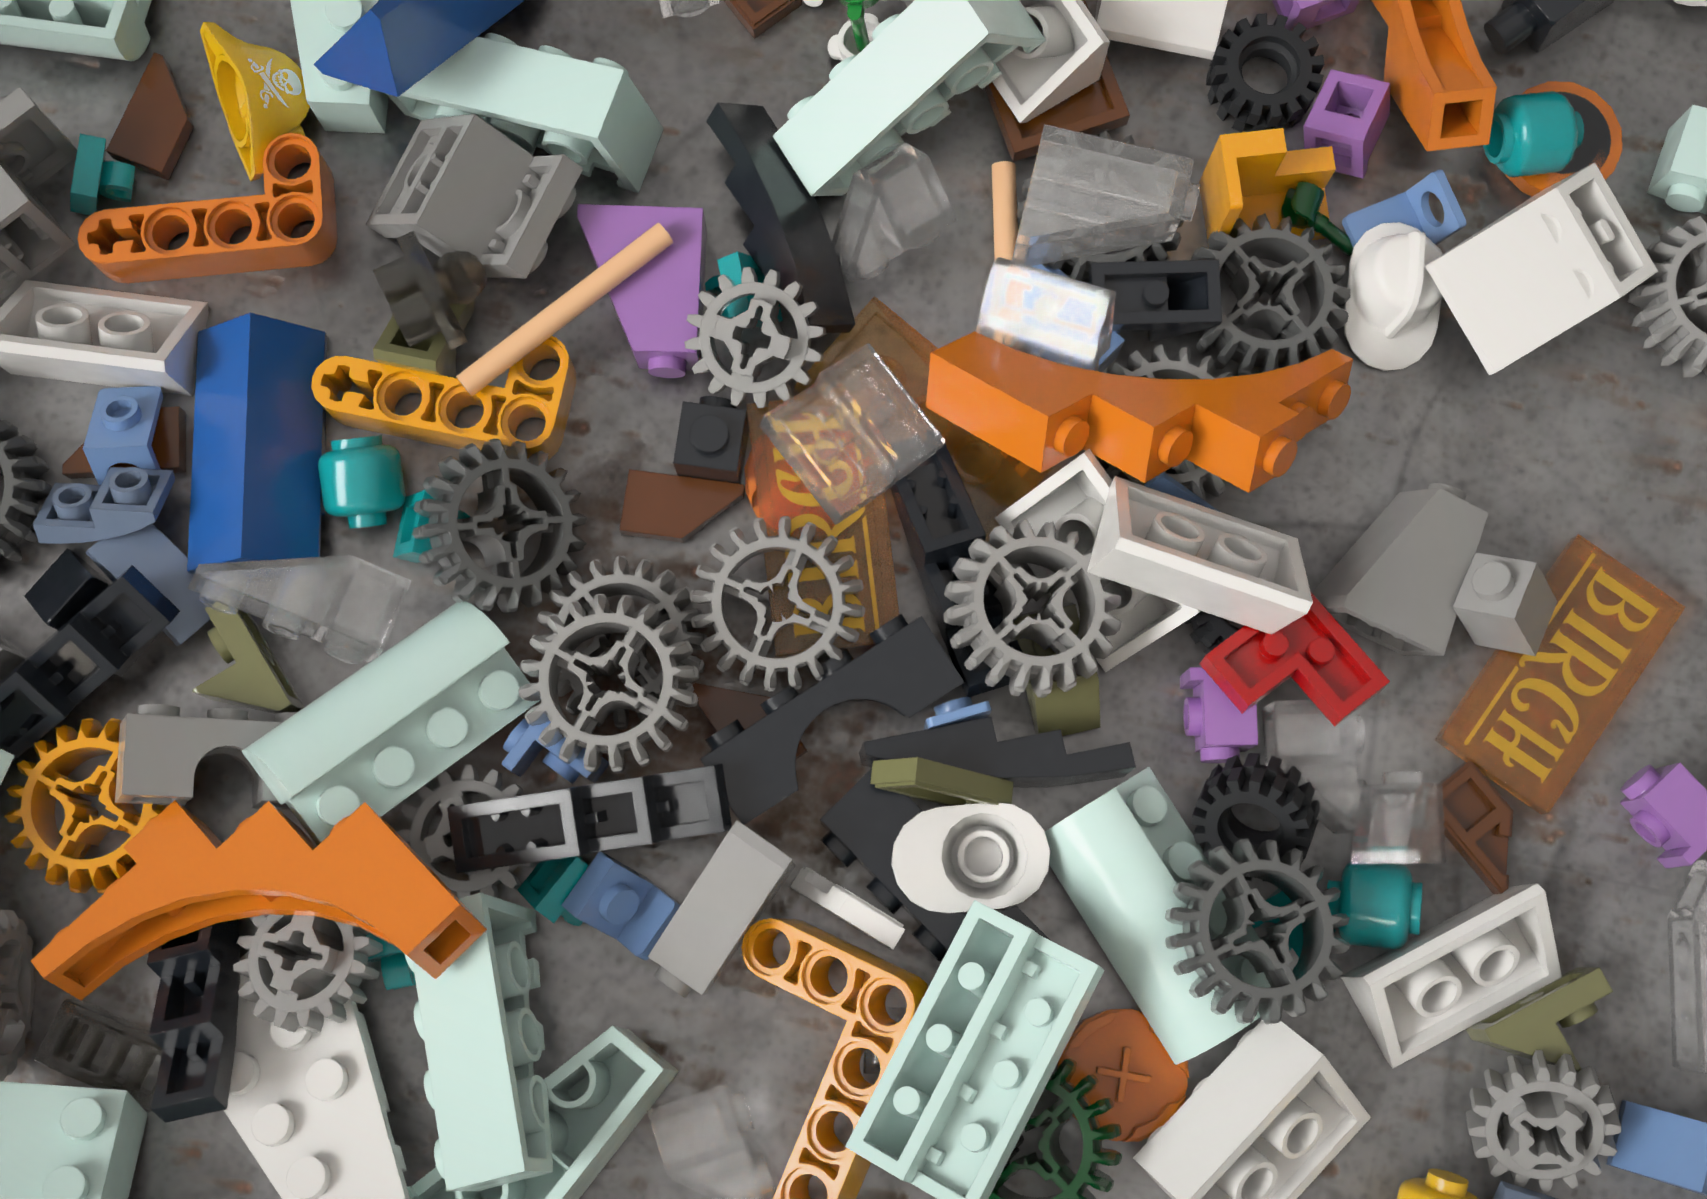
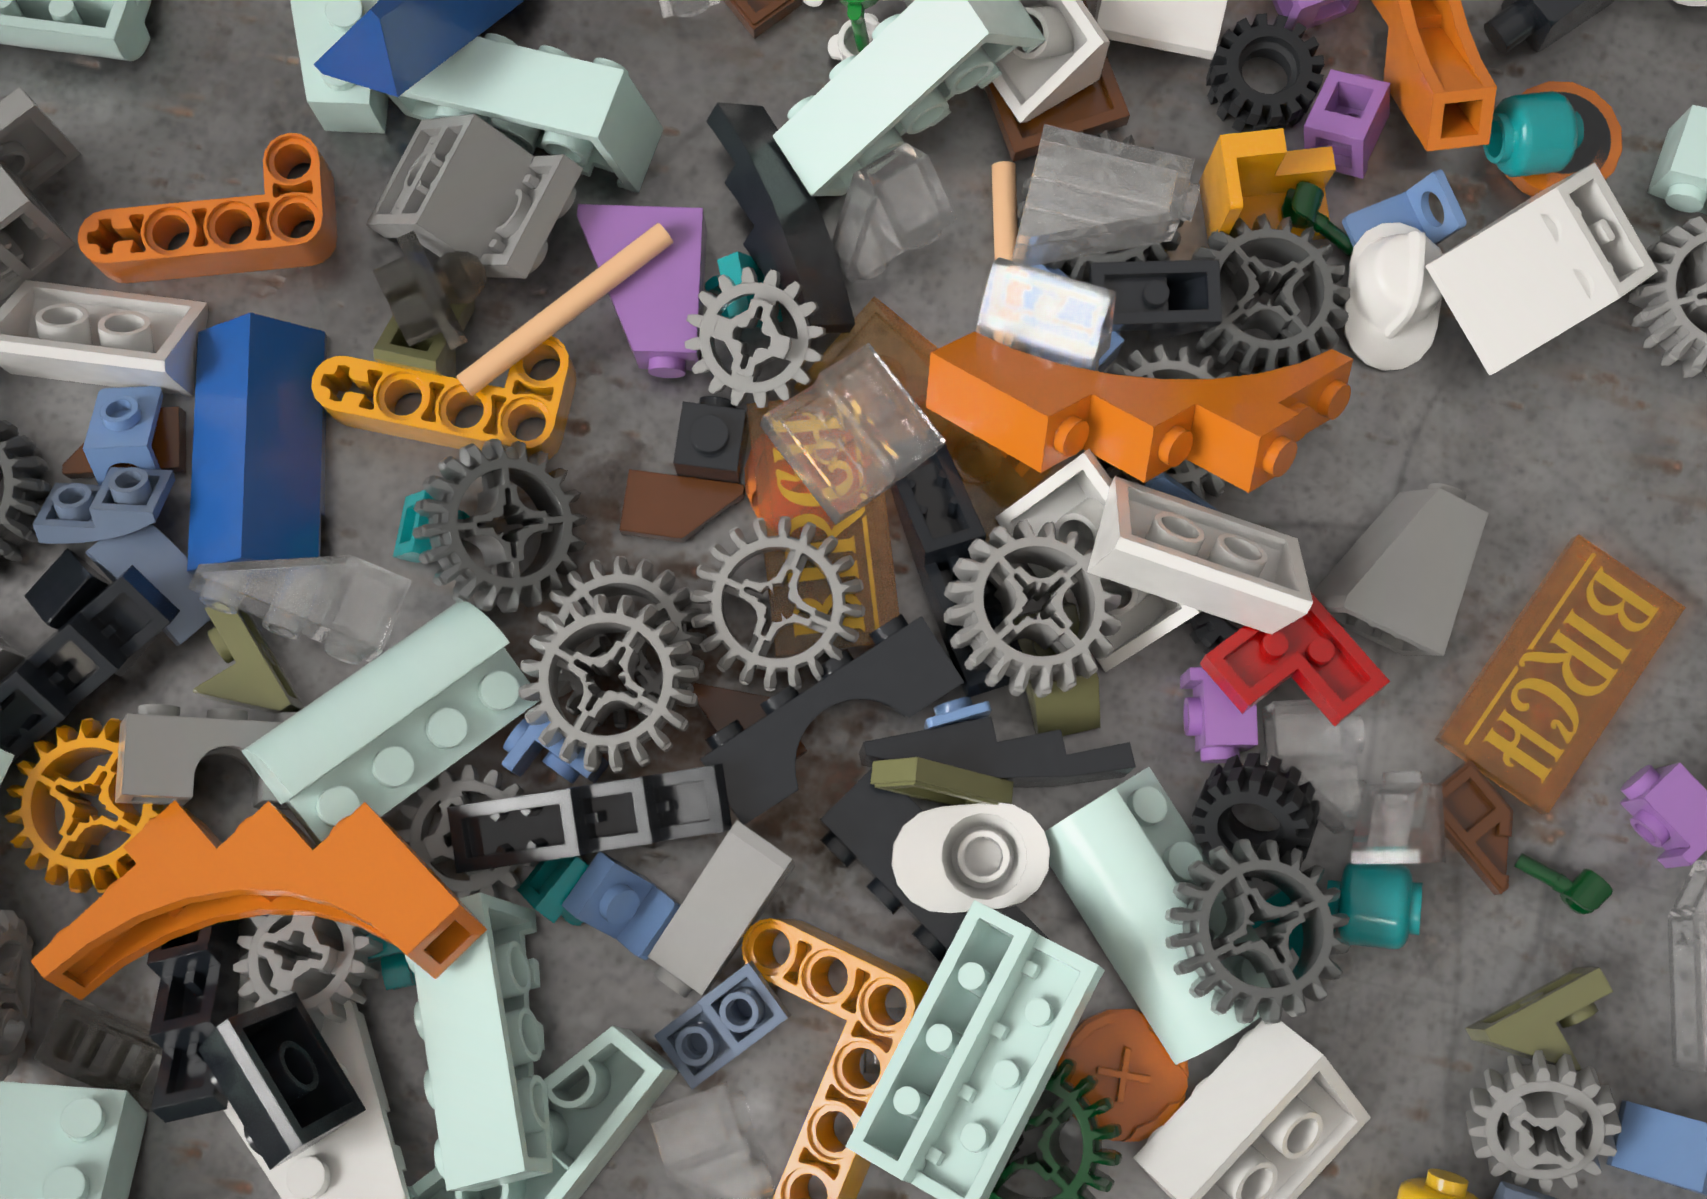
(96, 177): teal tile -> none
(153, 124): reddish brown tile -> none
(257, 92): yellow hat -> none
(280, 1078): none -> black slope
(361, 480): teal head -> none
(722, 1025): none -> sand blue slope
(849, 907): white tile -> none
(1457, 973): white slope -> none
(1505, 603): light grey brick -> none
(1581, 895): none -> dark green hand

